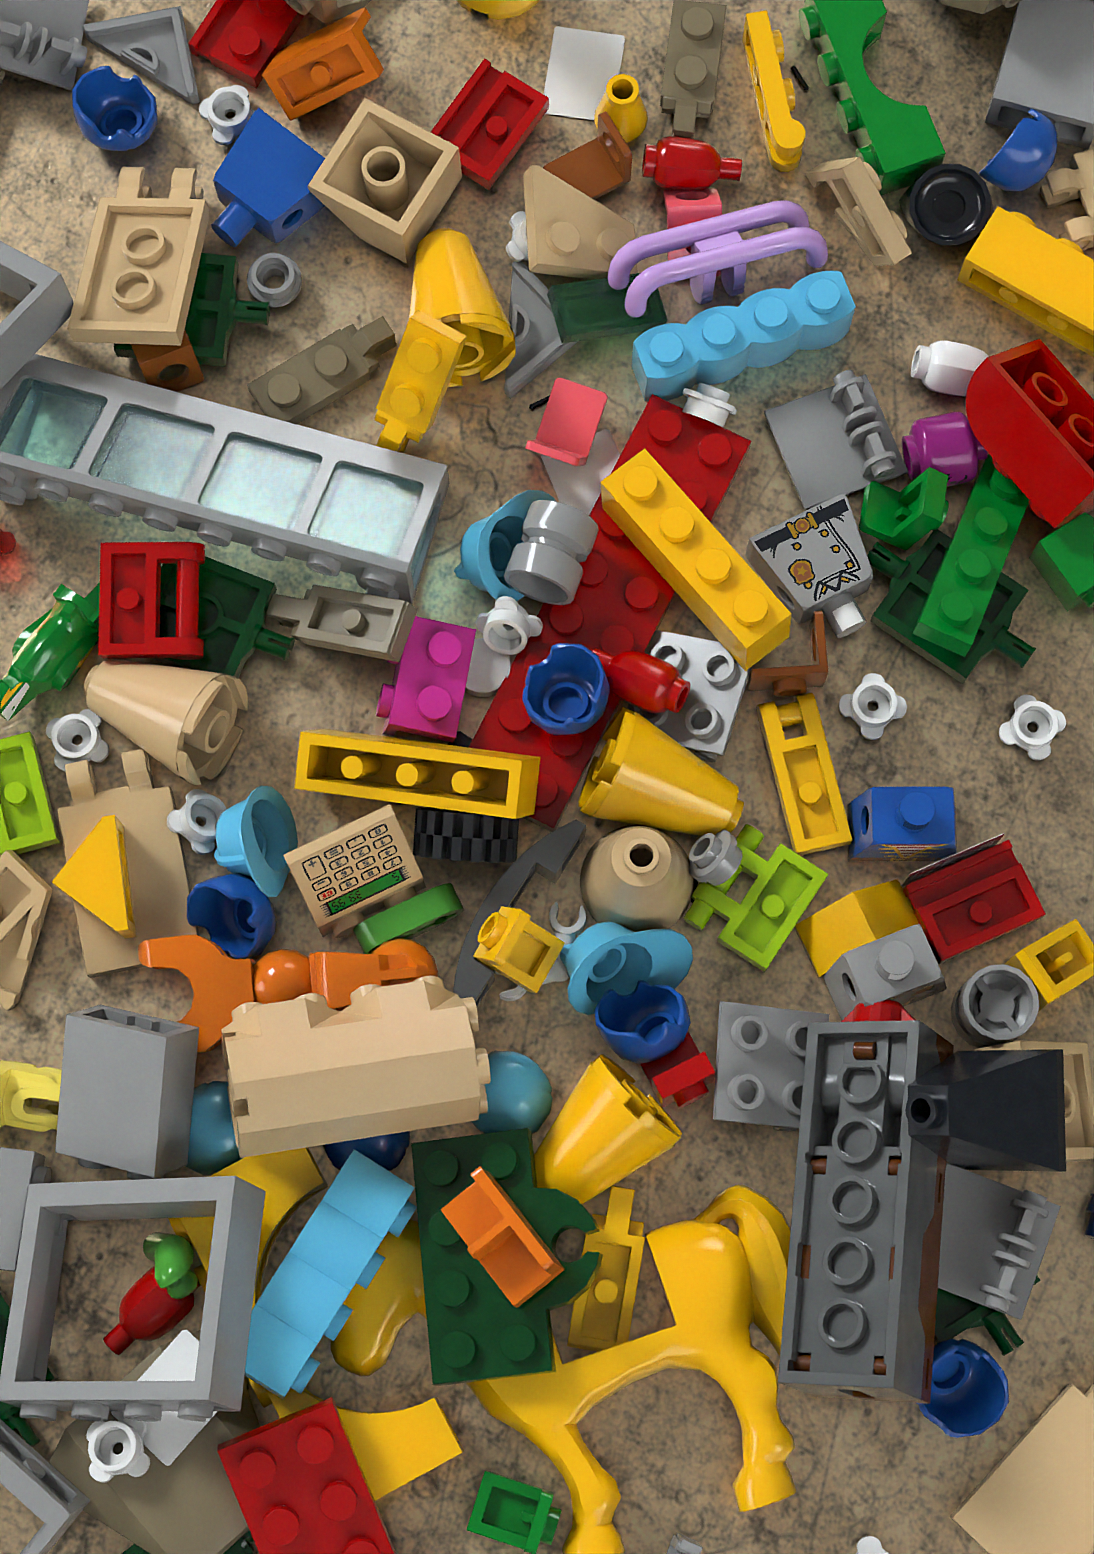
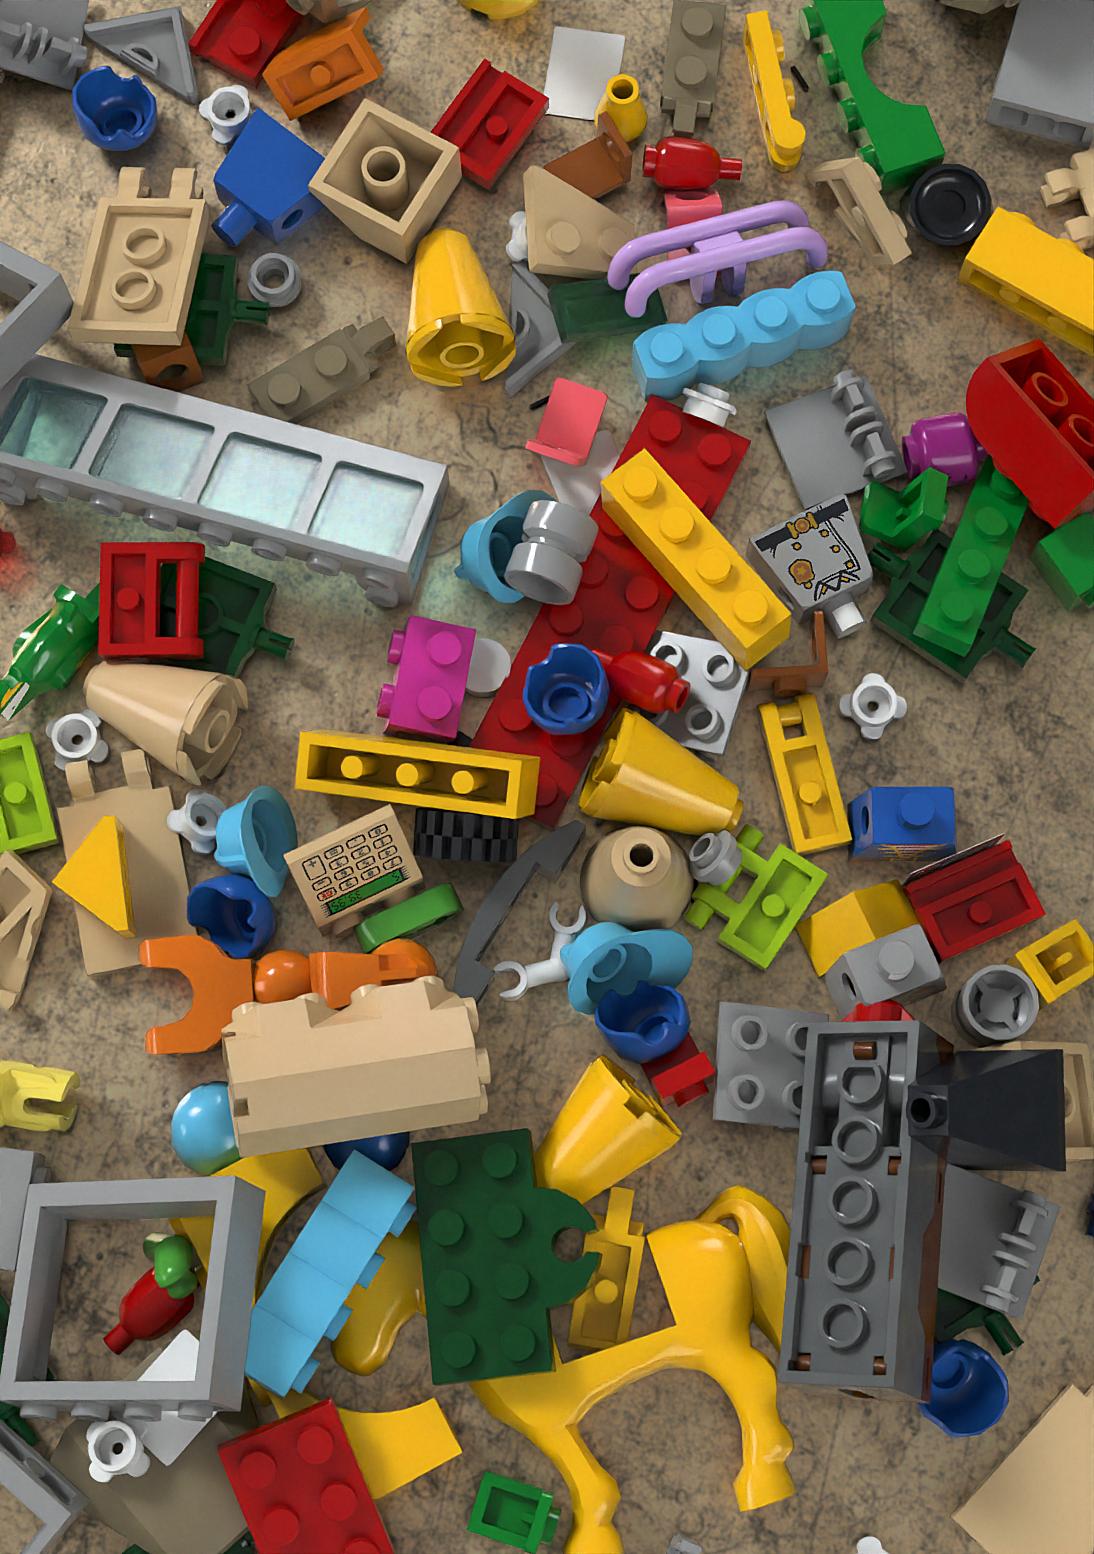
(126, 1091): light grey brick -> none
(346, 621): dark tan hinge -> none
(417, 380): yellow hinge -> none
(501, 1238): orange panel -> none
(508, 626): white plate -> none
(516, 1095): medium azure hair -> none
(517, 948): yellow bracket -> none
(946, 366): white plant -> none
(1024, 156): blue hair -> none
(1032, 711): white plate -> none

